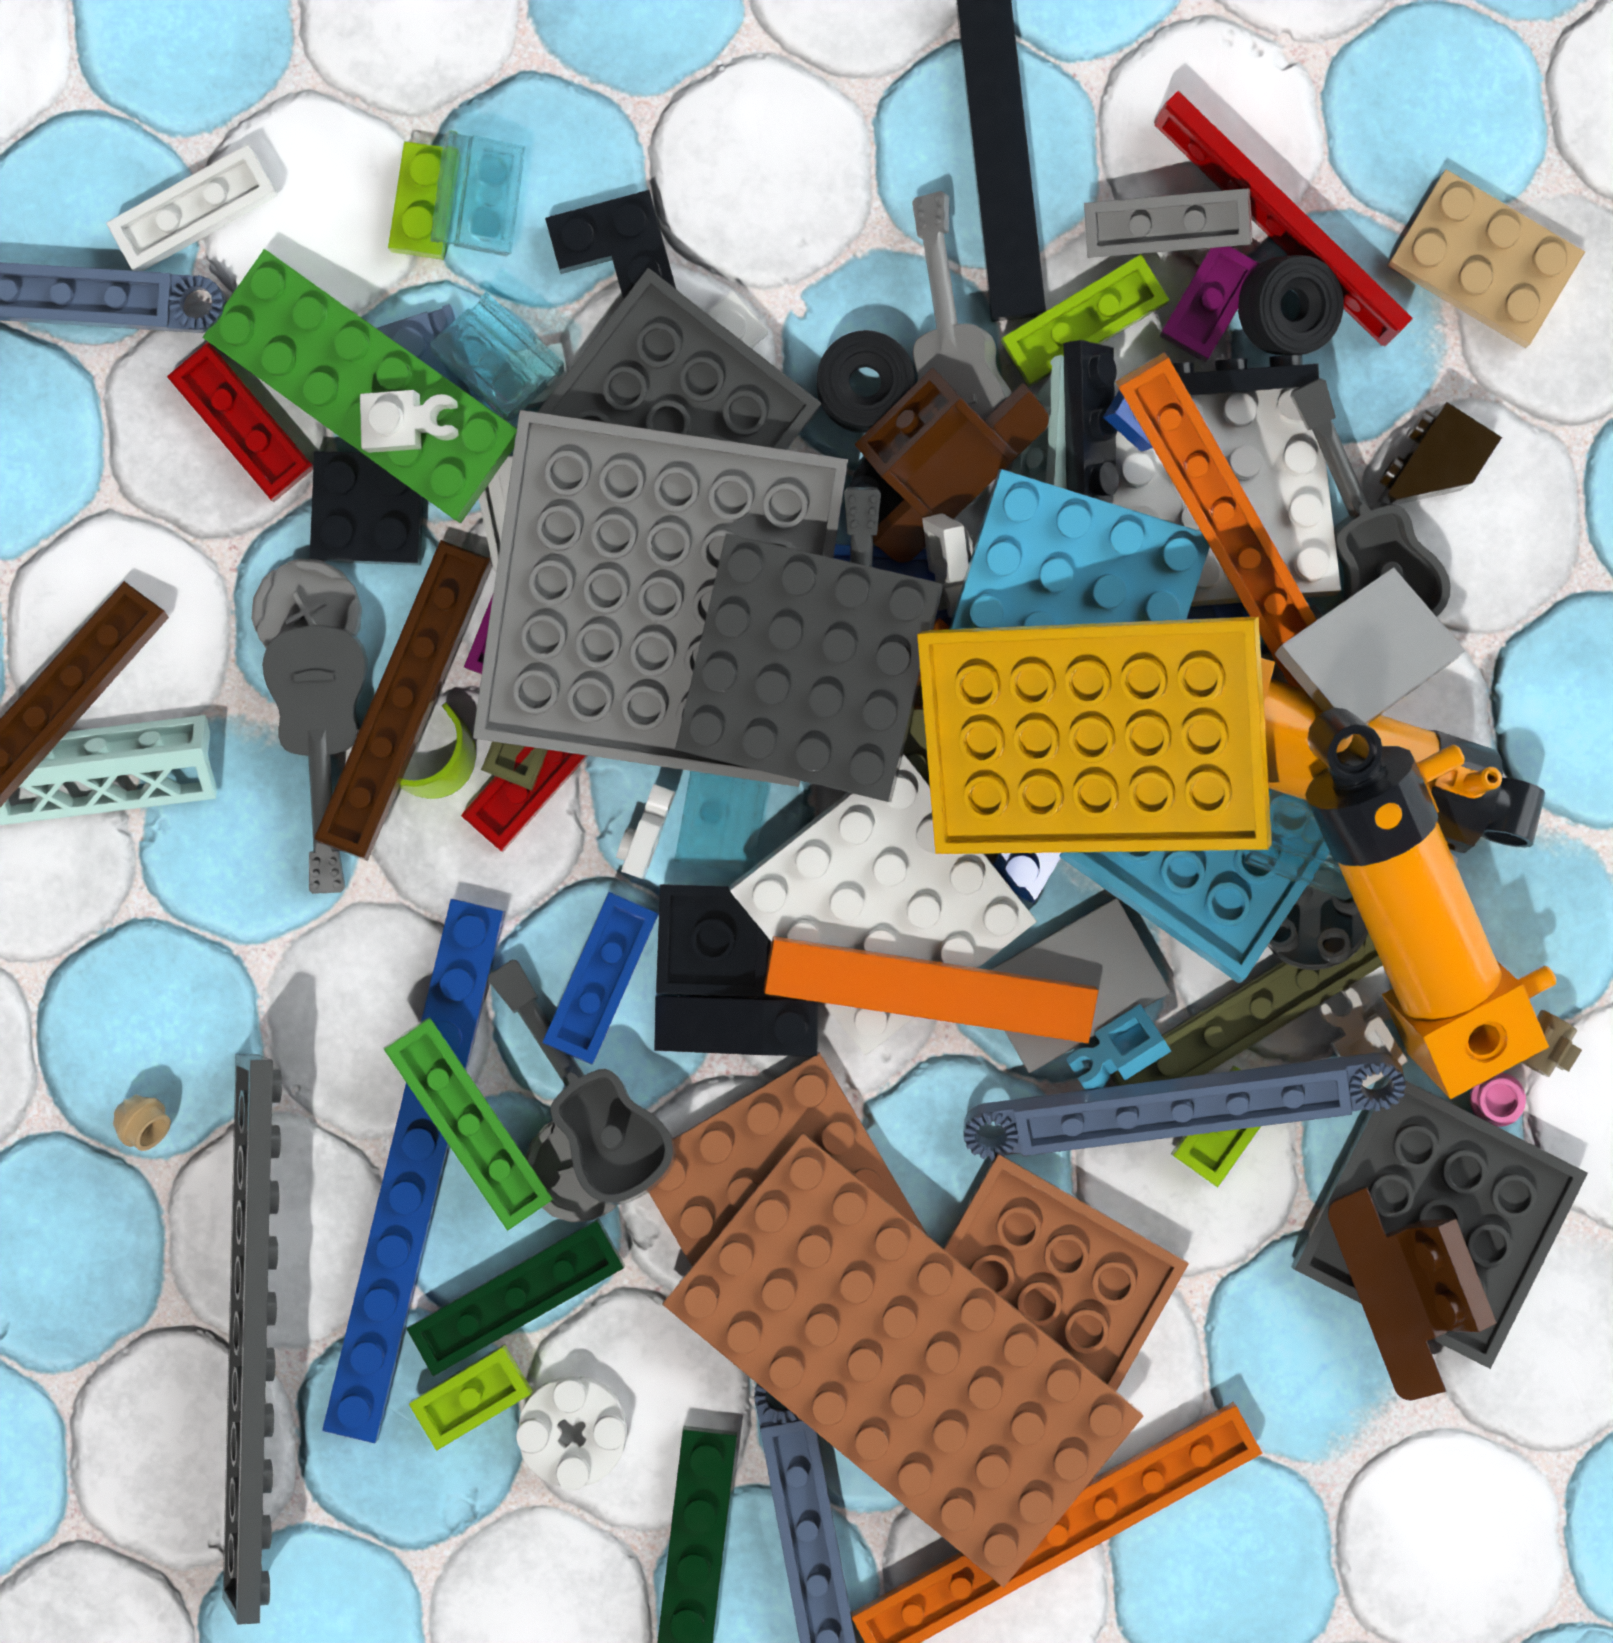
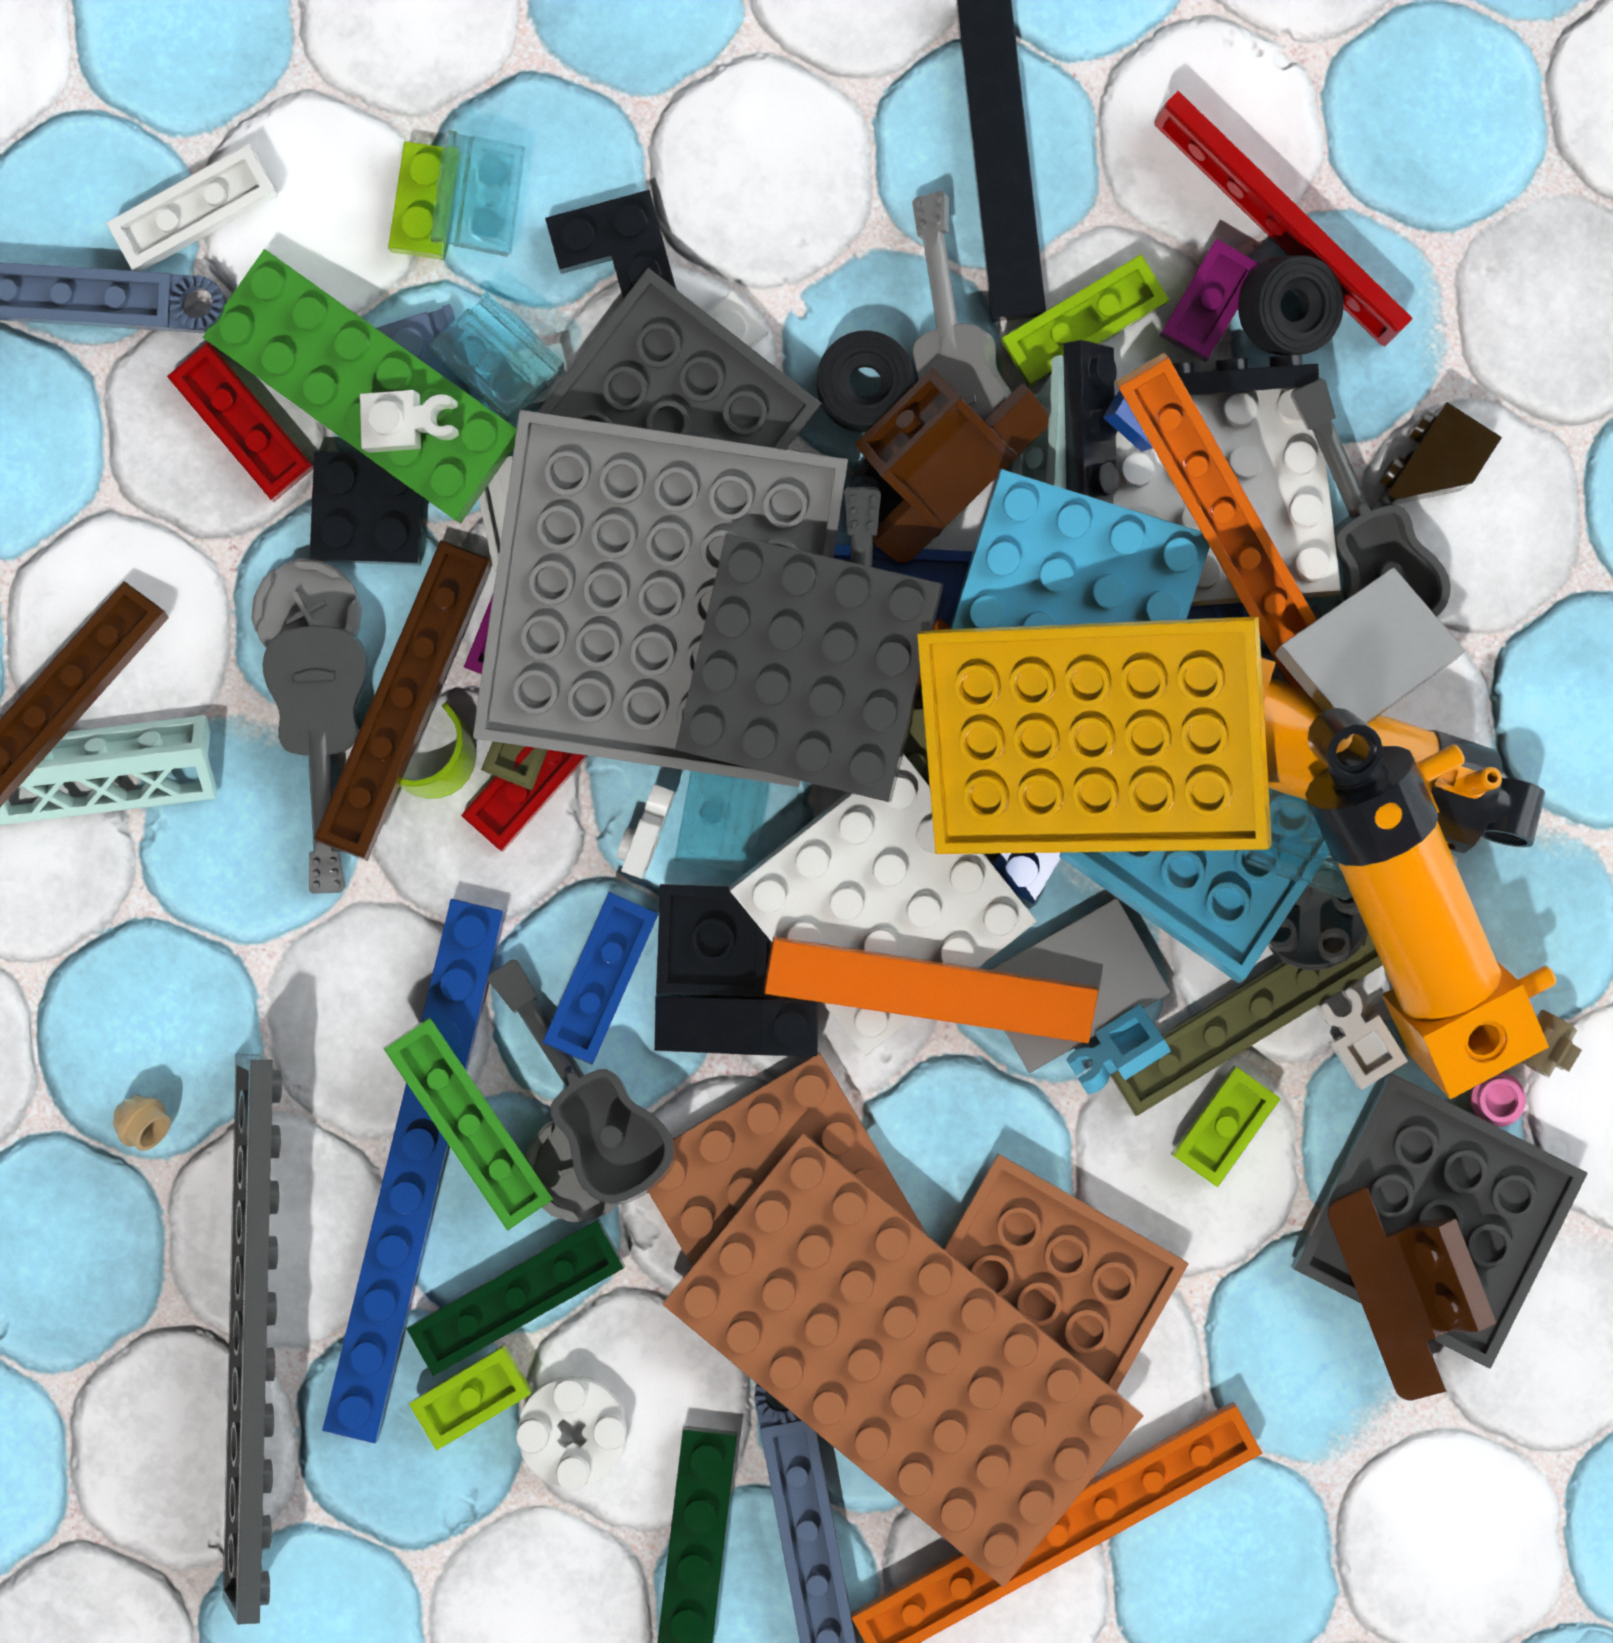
(947, 556): white plate -> none
(1168, 223): light grey plate -> none
(1184, 1106): sand blue plate -> none
(1486, 258): tan plate -> none

